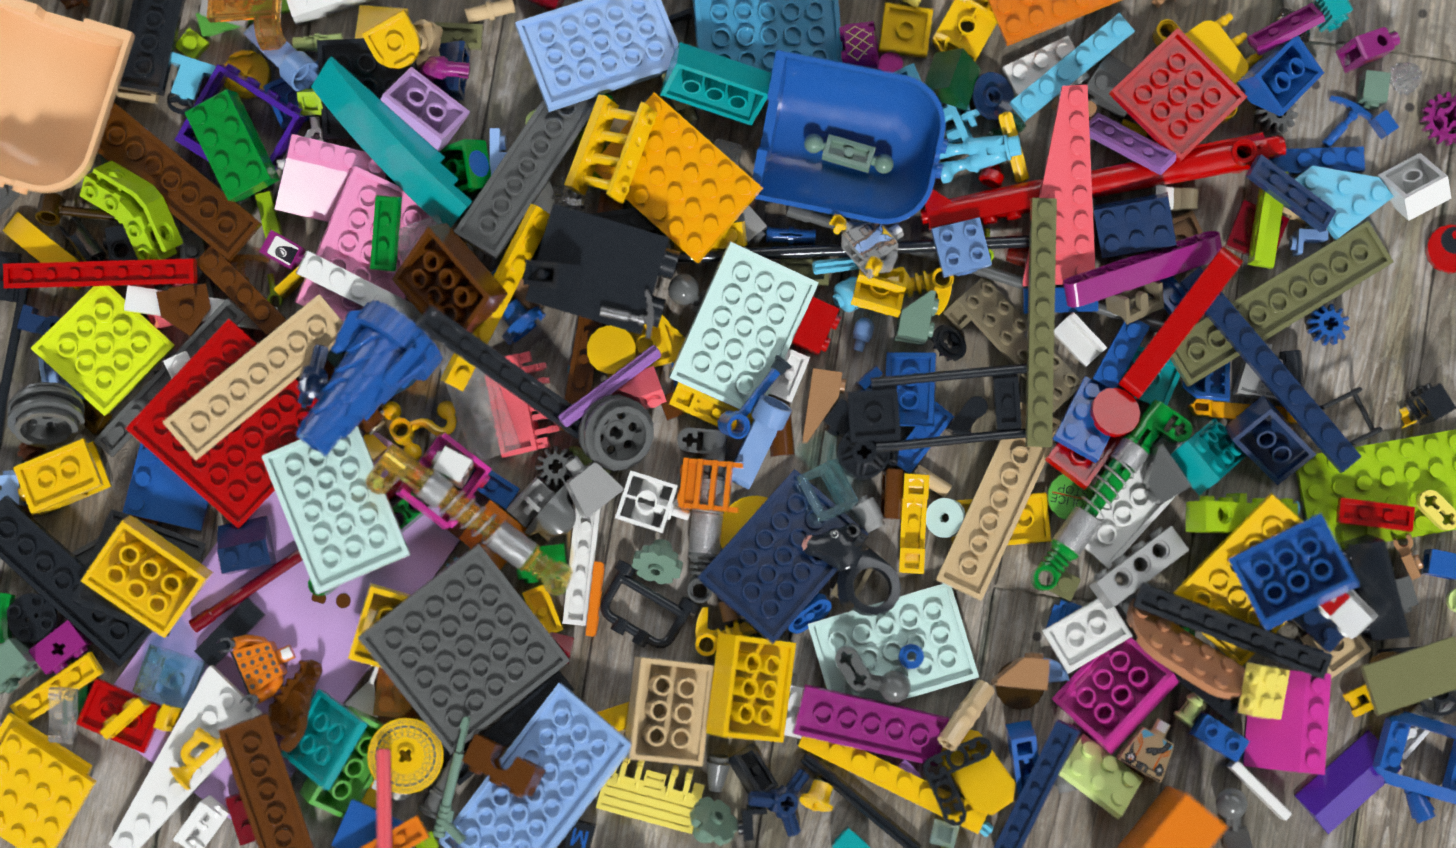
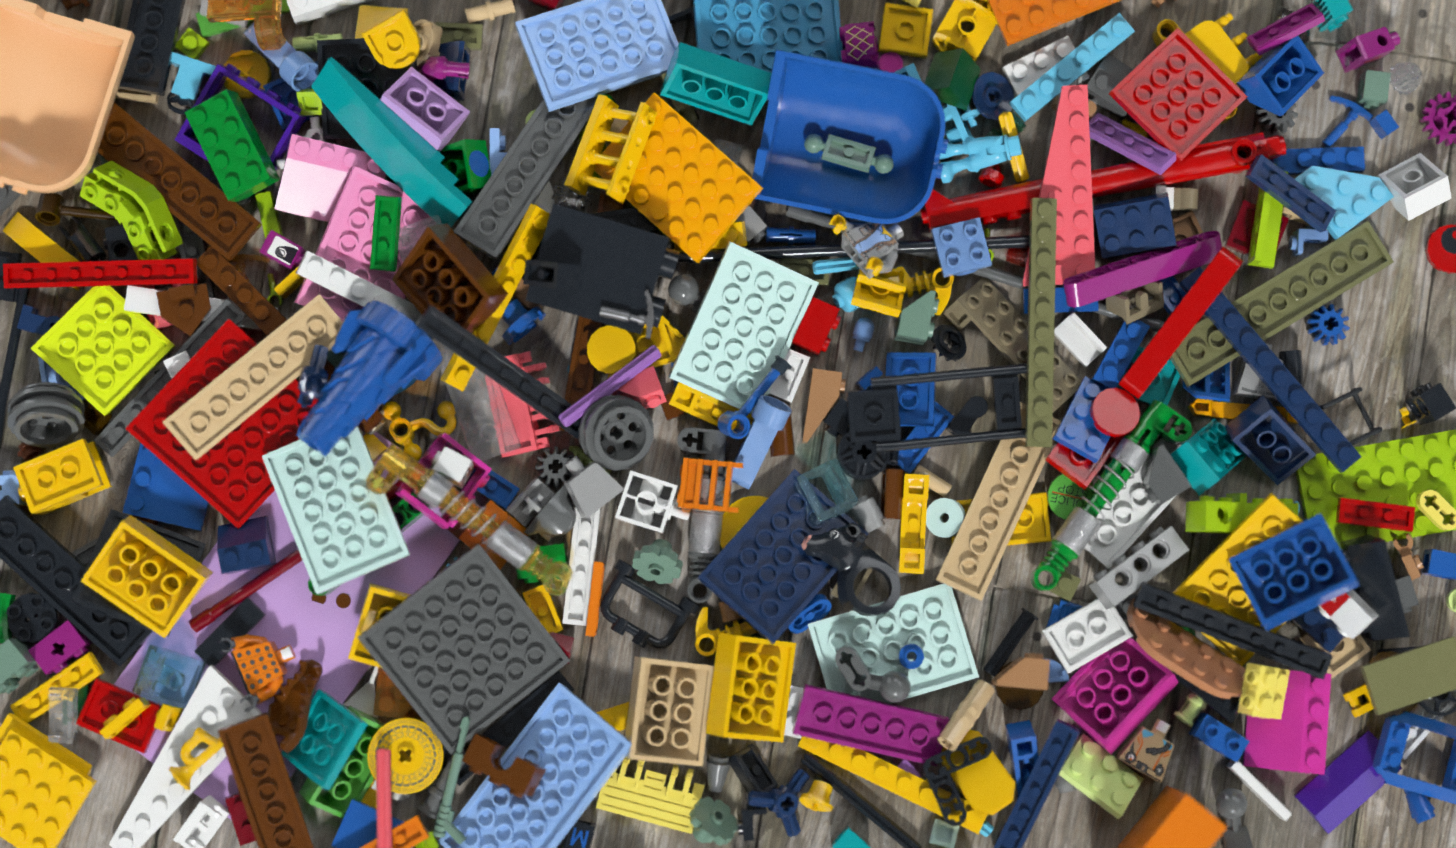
(1010, 642): none -> black axle

